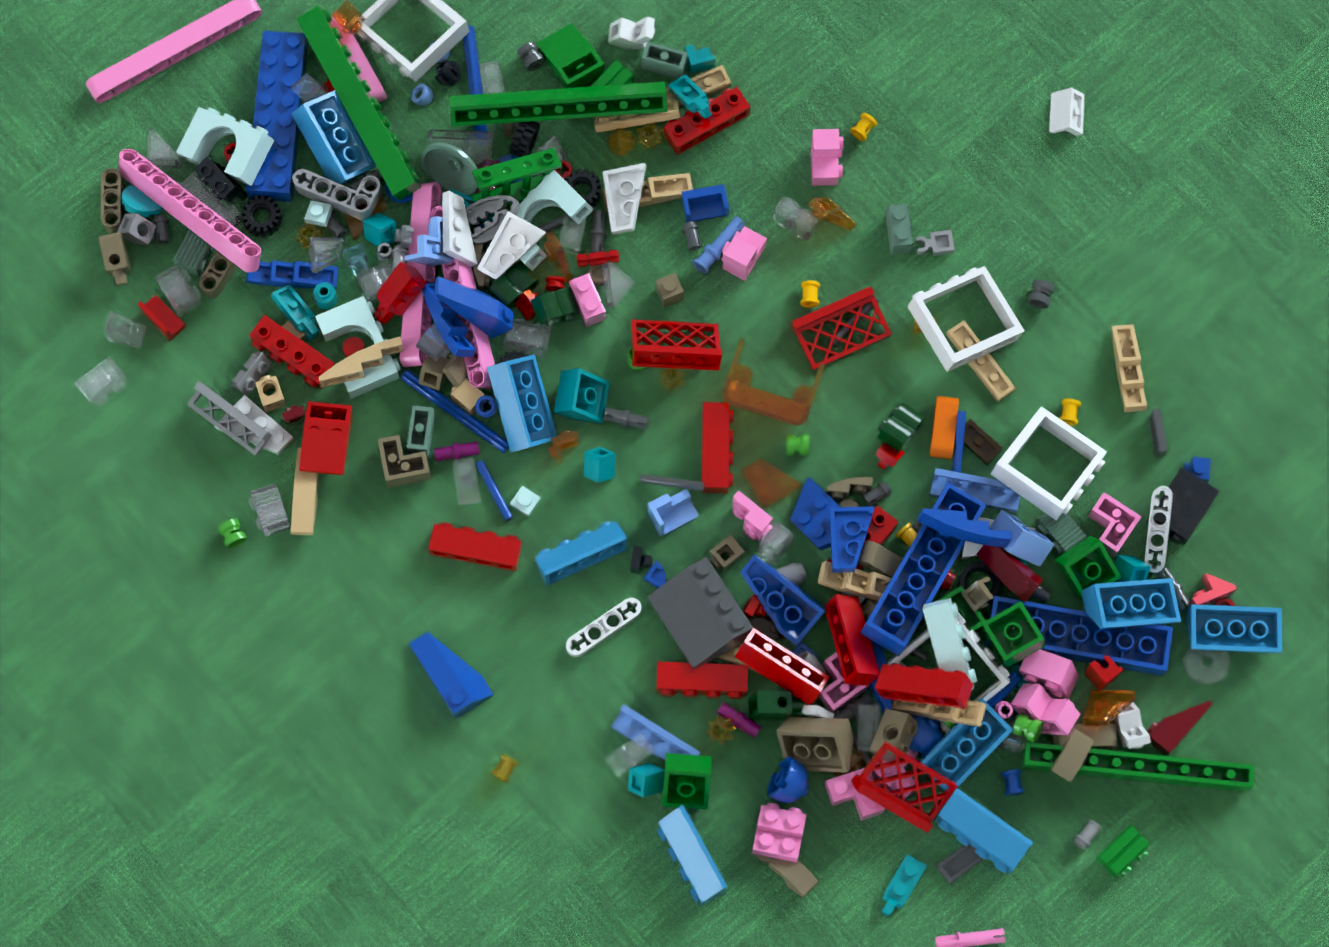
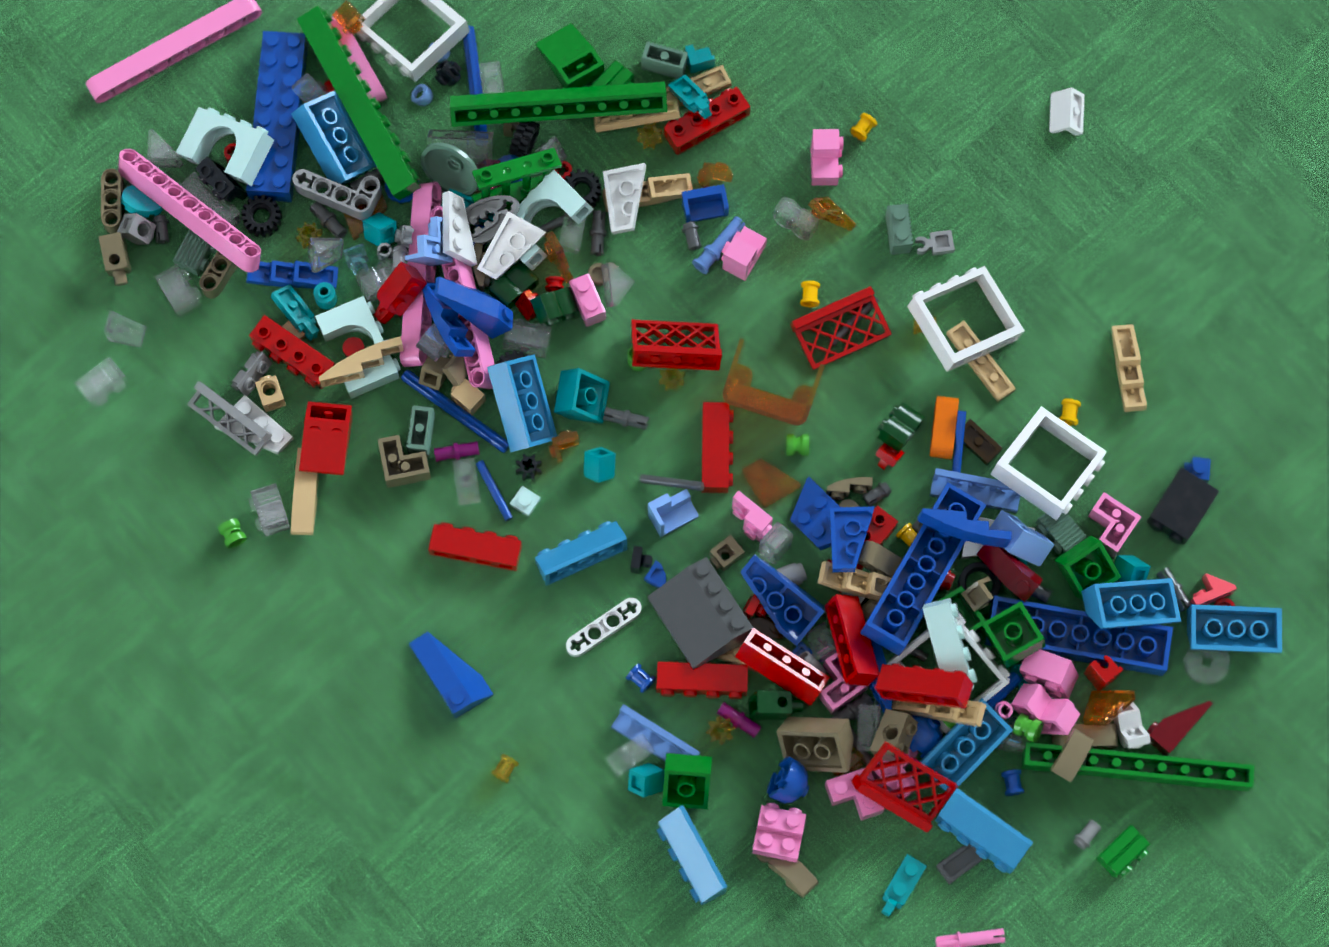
(162, 317): red panel -> none
(293, 414): dark red plate -> none
(318, 213): light aqua plate -> none
(482, 402): blue cone -> none
(525, 462): none -> black gear
(531, 56): dark grey wheel -> none
(597, 258): red axle -> none
(621, 141): clear yellow gear -> none
(631, 35): white brick -> none
(640, 678): none -> blue bush
(669, 290): dark tan brick -> none
(716, 171): none -> clear orange bracket
(816, 712): white tile -> none
(821, 642): none -> clear slope
(1041, 292): dark grey wheel -> none
(1158, 433): dark grey tile -> none
(1161, 529): white beam -> none

